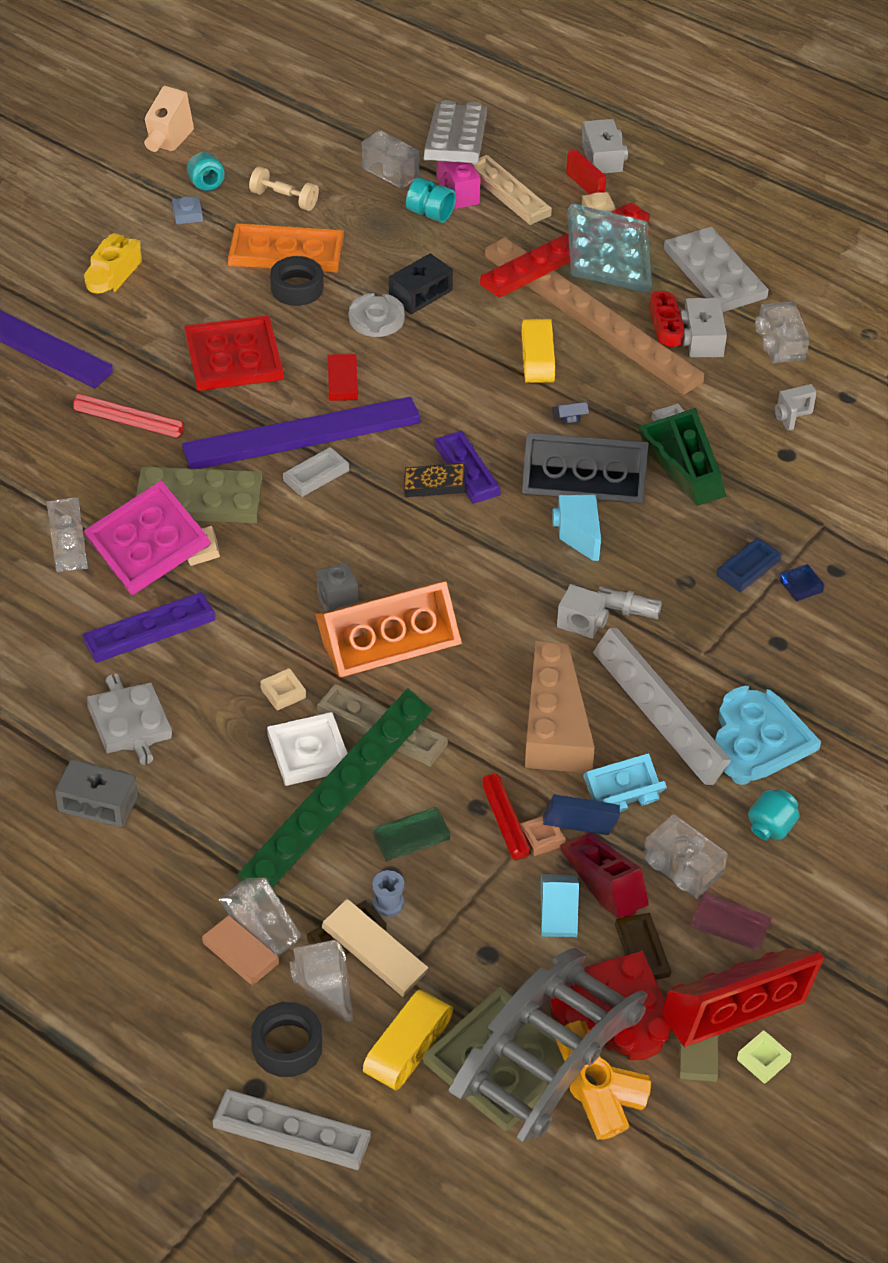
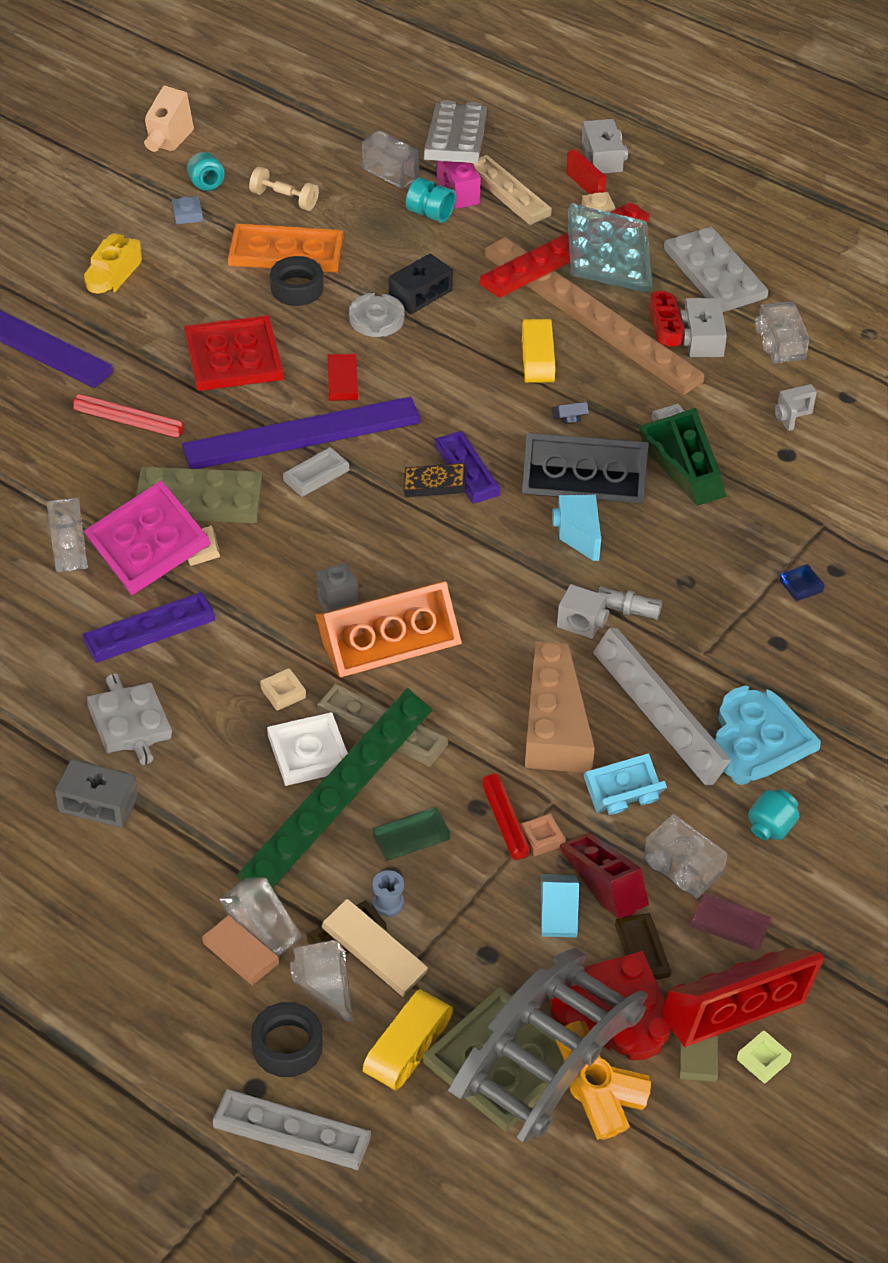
(581, 814): dark blue tile -> none
(748, 564): dark blue tile -> none

